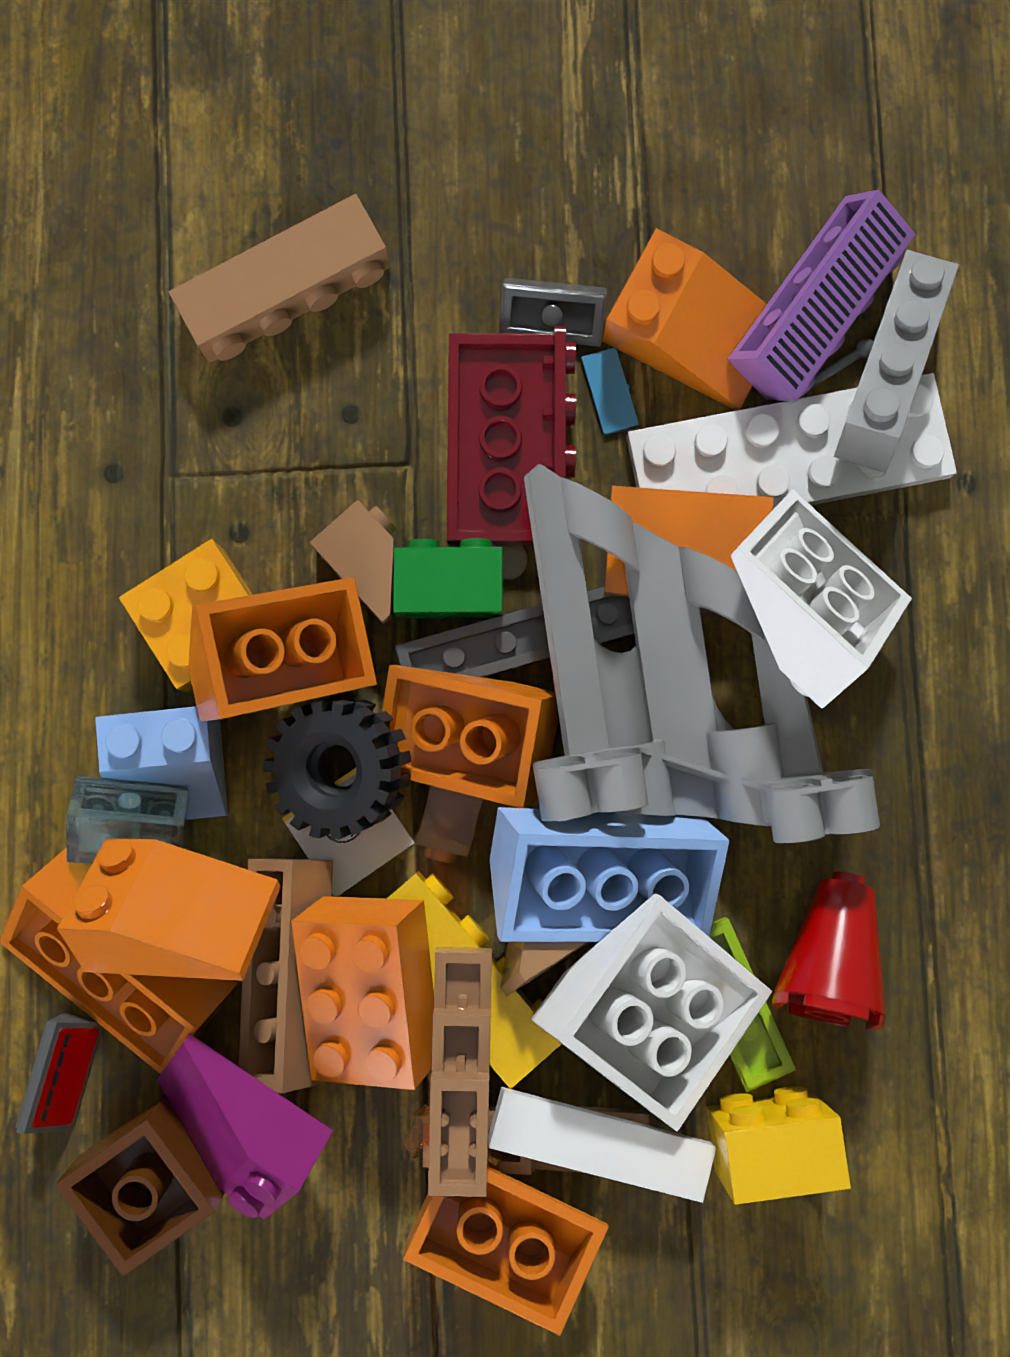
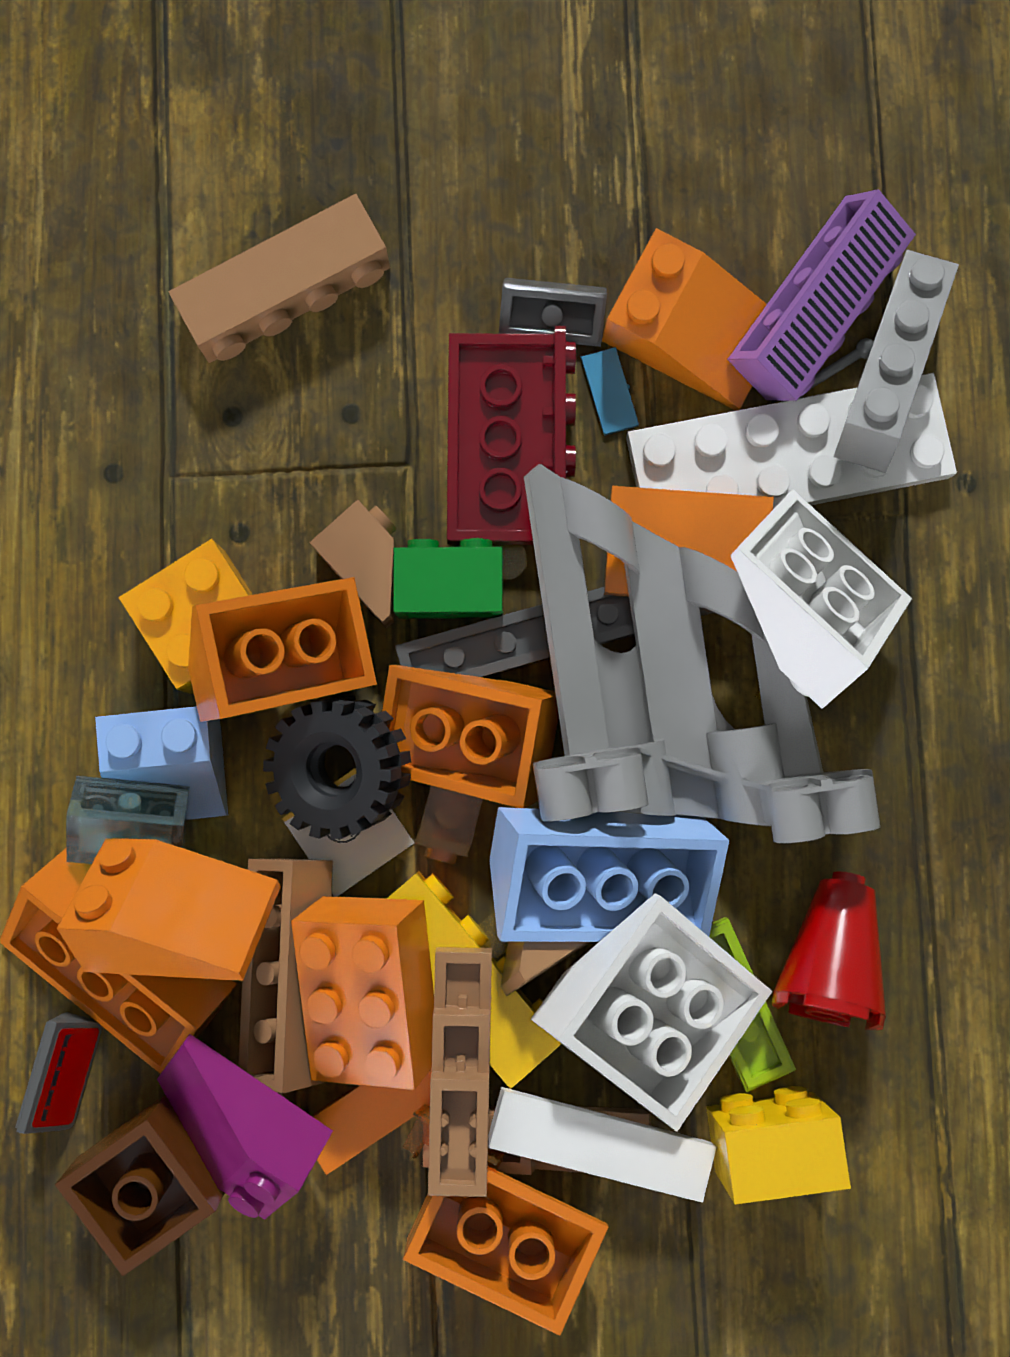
(365, 1117): none -> orange tile

